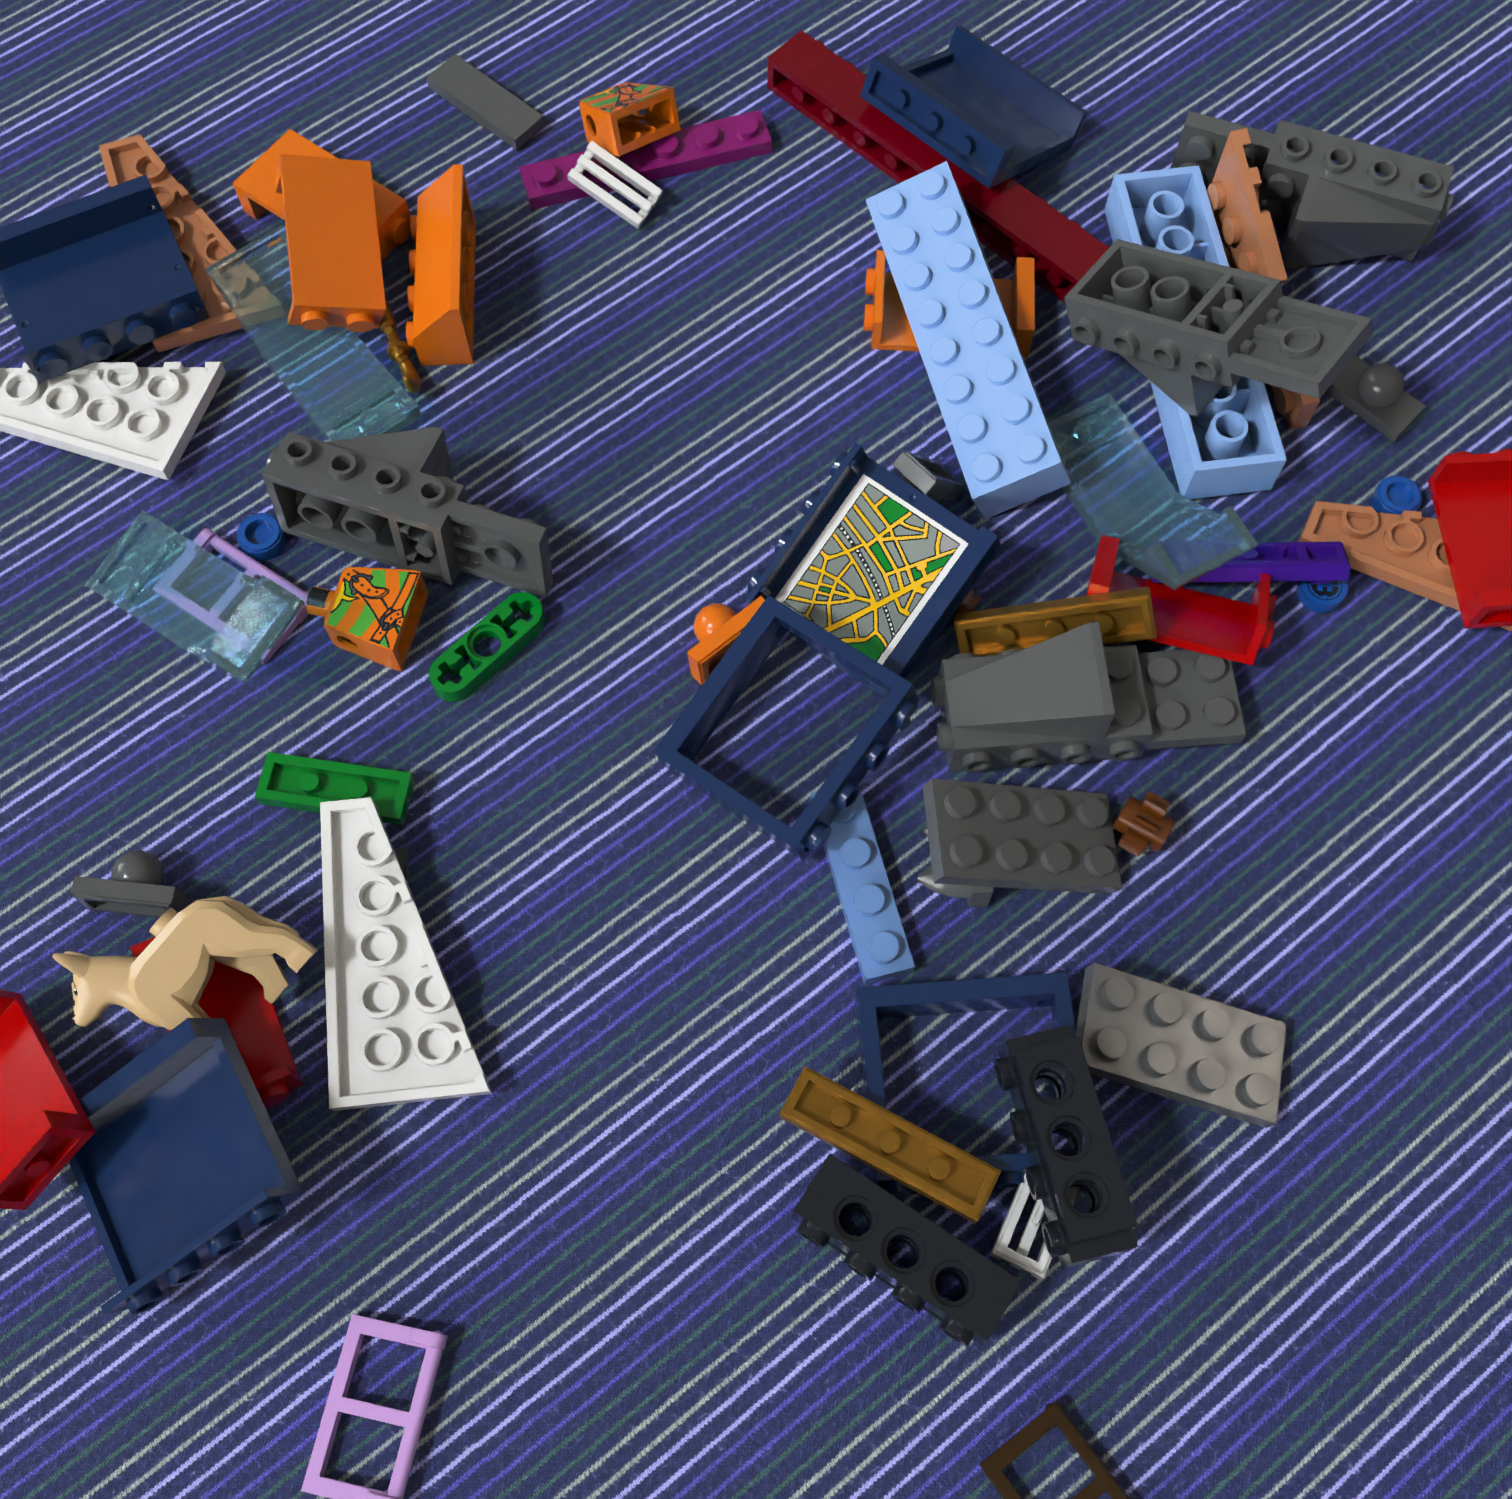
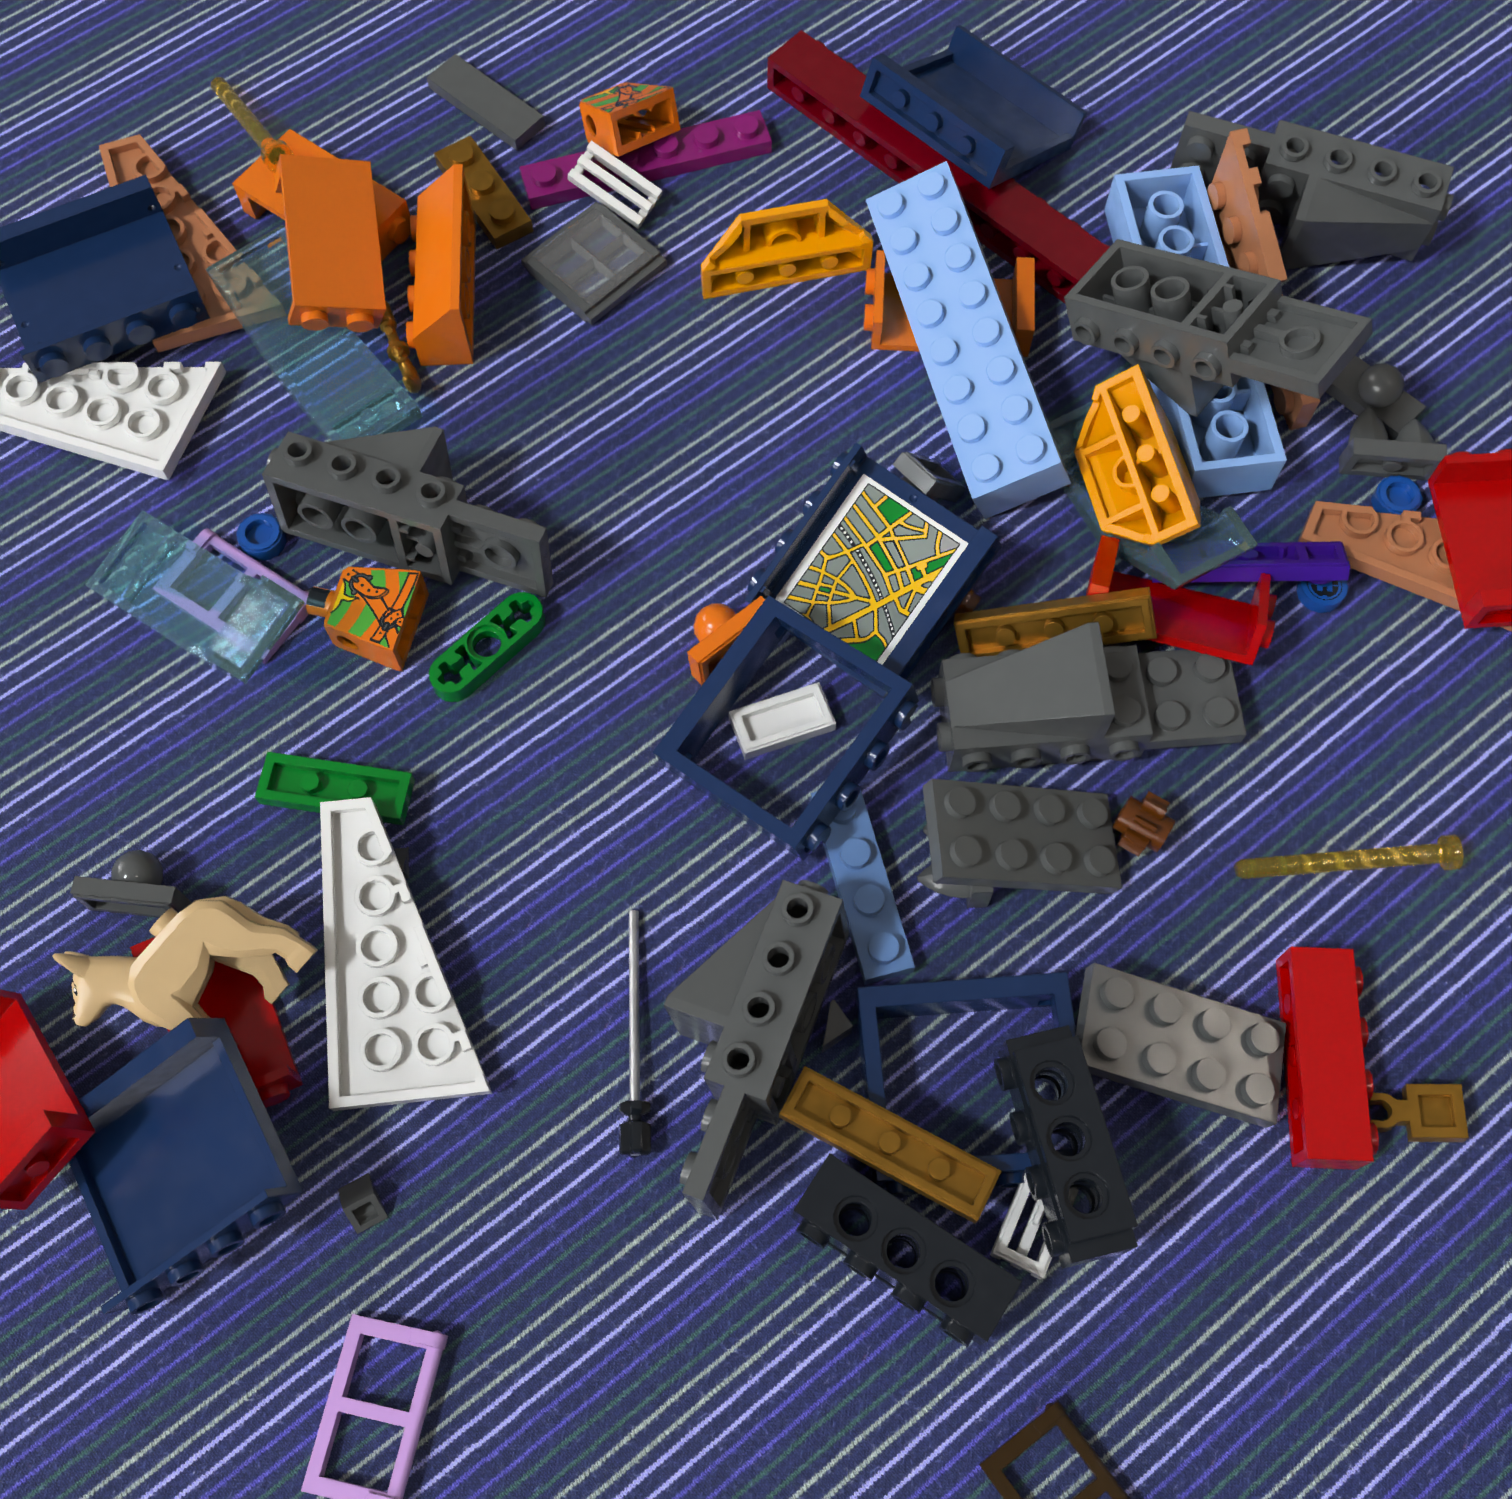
(270, 147): none -> clear yellow bar
(362, 1203): none -> dark grey piece
(491, 199): none -> pearl gold plate
(594, 262): none -> clear piece
(634, 1134): none -> piece
(757, 1015): none -> dark grey wedge
(782, 720): none -> white tile
(785, 248): none -> light orange wedge
(837, 1026): none -> dark grey piece
(1135, 464): none -> light orange wedge
(1325, 1059): none -> red brick
(1373, 454): none -> dark grey tile
(1427, 1111): none -> pearl gold plate
(1446, 852): none -> clear yellow bar

